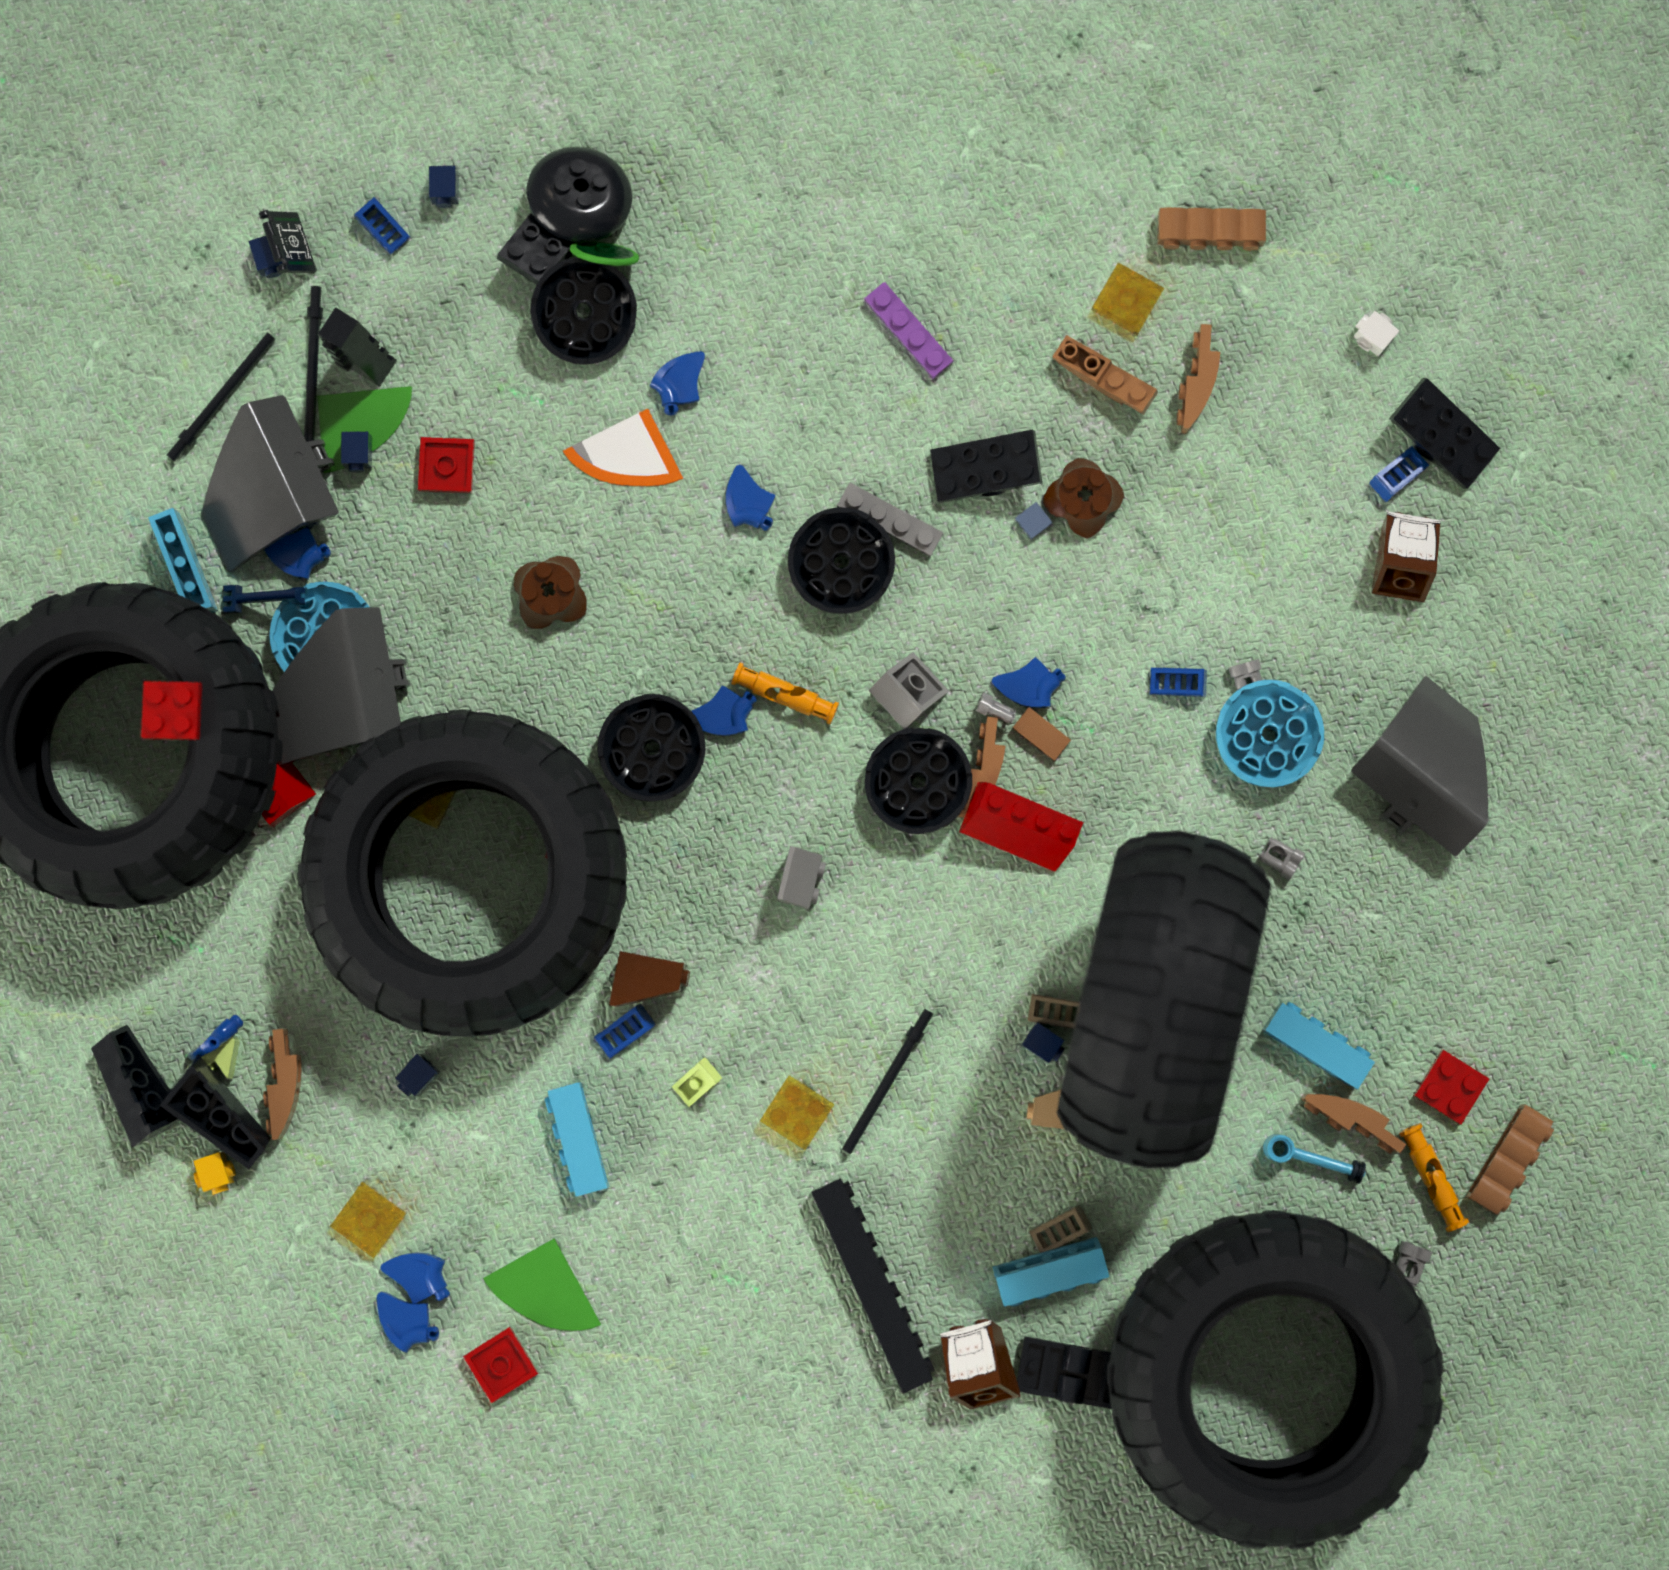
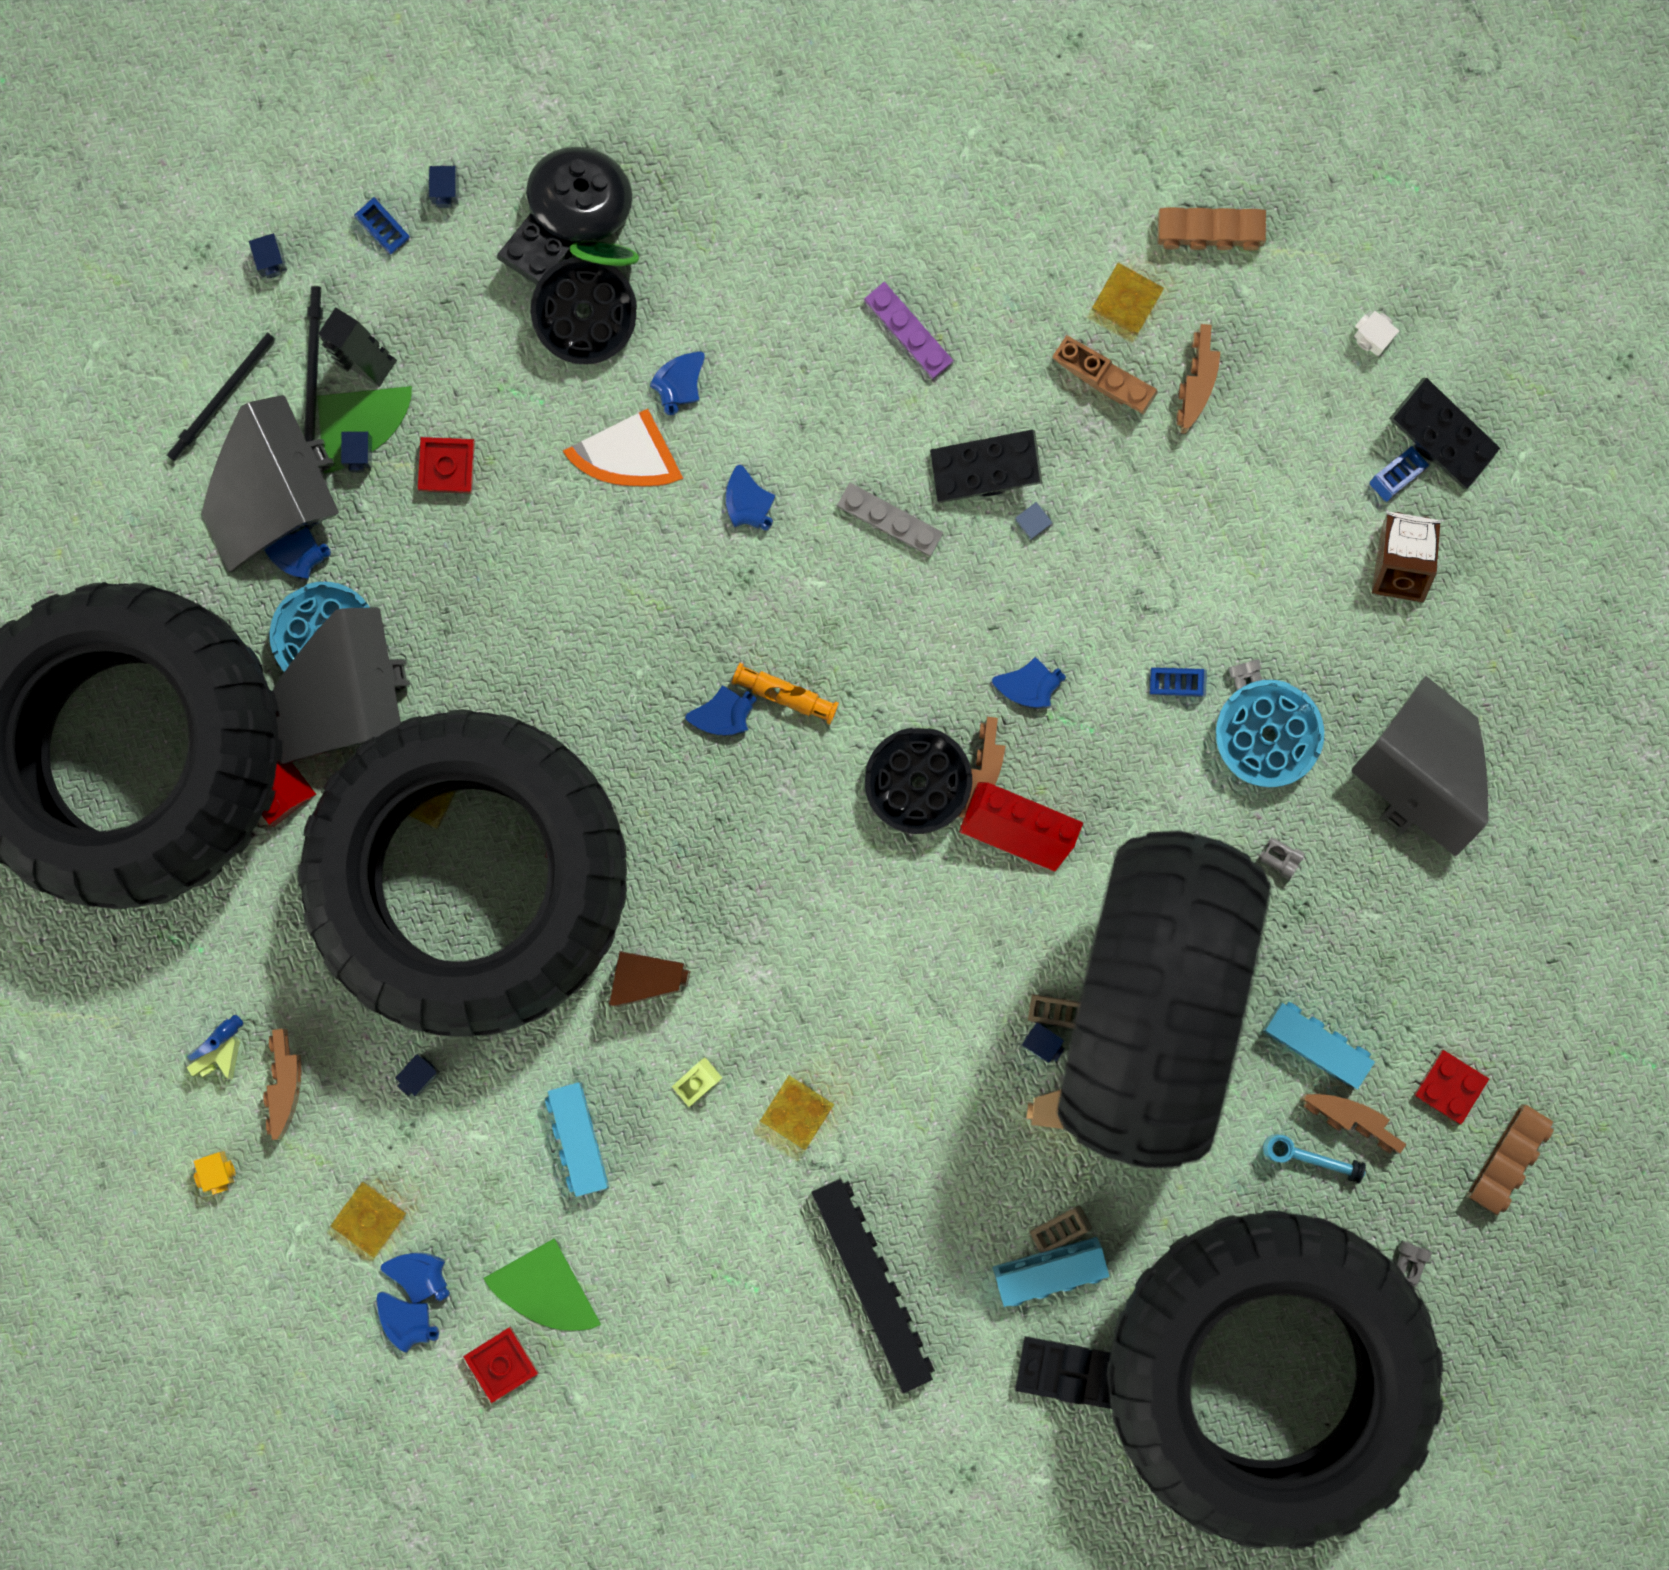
(133, 1085): black wedge -> none
(171, 710): red plate -> none
(181, 558): medium azure brick -> none
(215, 1113): black wedge -> none
(238, 598): dark blue hinge -> none
(288, 242): black piece -> none
(565, 605): reddish brown brick -> none
(644, 1018): blue slope -> none
(646, 721): black brick -> none
(800, 878): light grey slope -> none
(836, 534): black brick -> none
(908, 690): light grey slope -> none
(914, 1035): black bar -> none
(978, 1365): slope -> none
(987, 705): light grey piece -> none
(1041, 734): medium nougat tile -> none
(1089, 516): reddish brown brick -> none
(1438, 1187): light orange piece -> none

